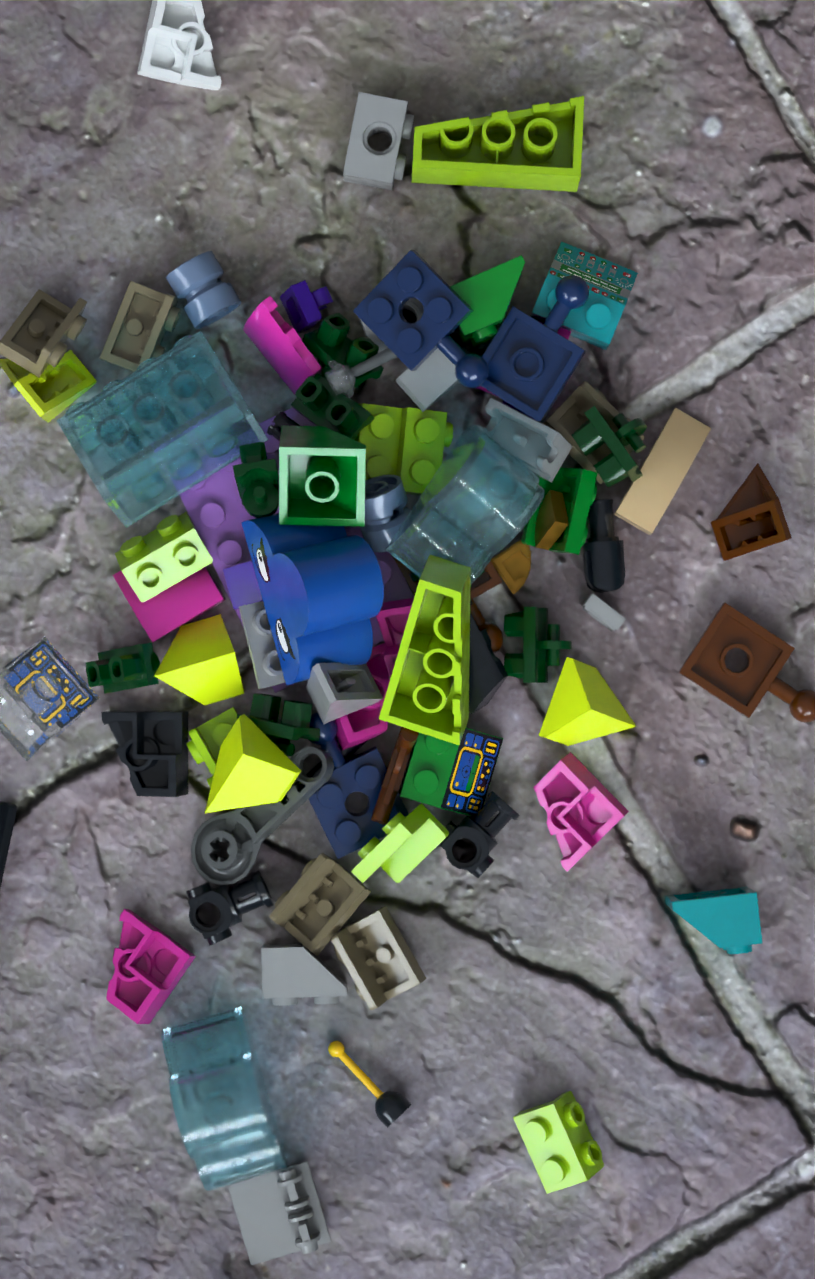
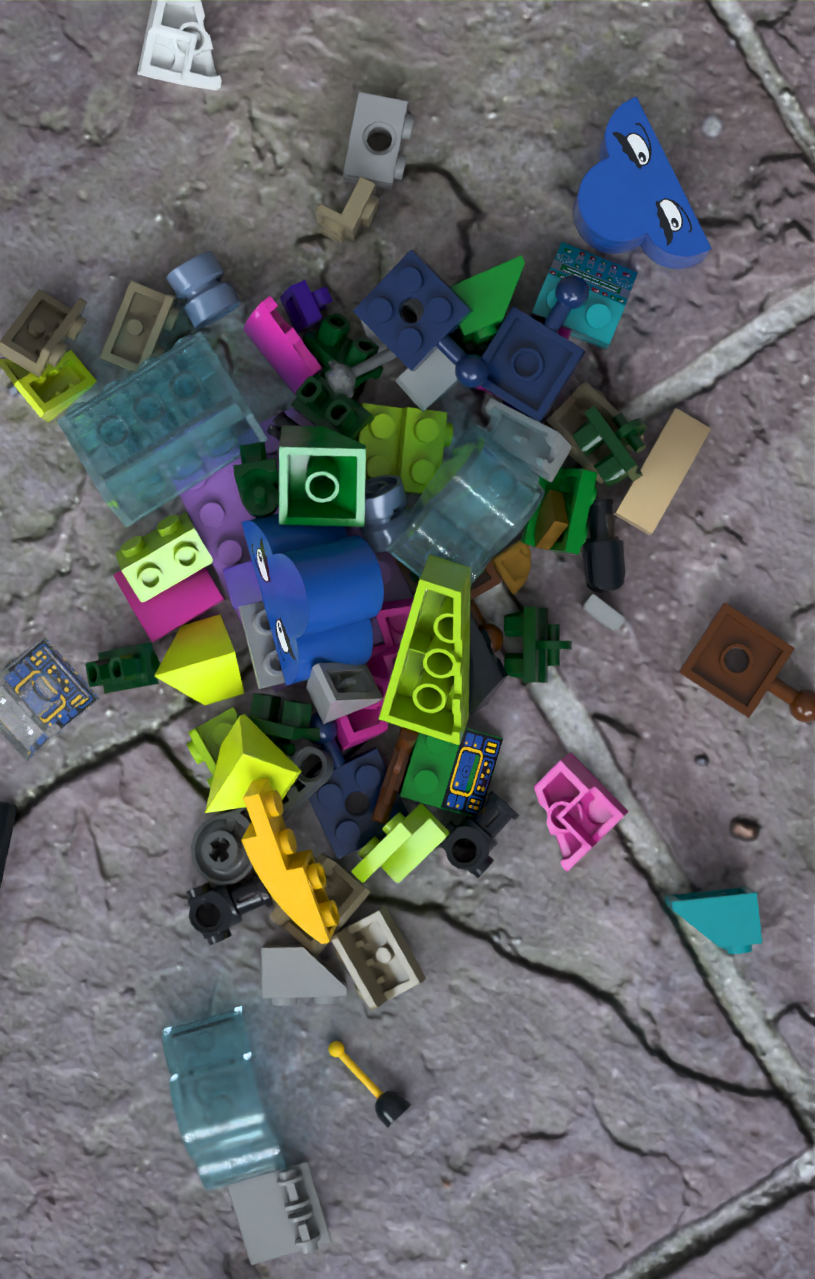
(145, 968): dark pink slope -> none
(152, 749): black slope -> none
(289, 876): none -> yellow slope
(358, 212): none -> dark tan bracket
(504, 150): lime wedge -> none
(559, 1142): lime bracket -> none
(583, 707): neon yellow slope -> none
(637, 198): none -> blue brick
(751, 518): reddish brown slope -> none

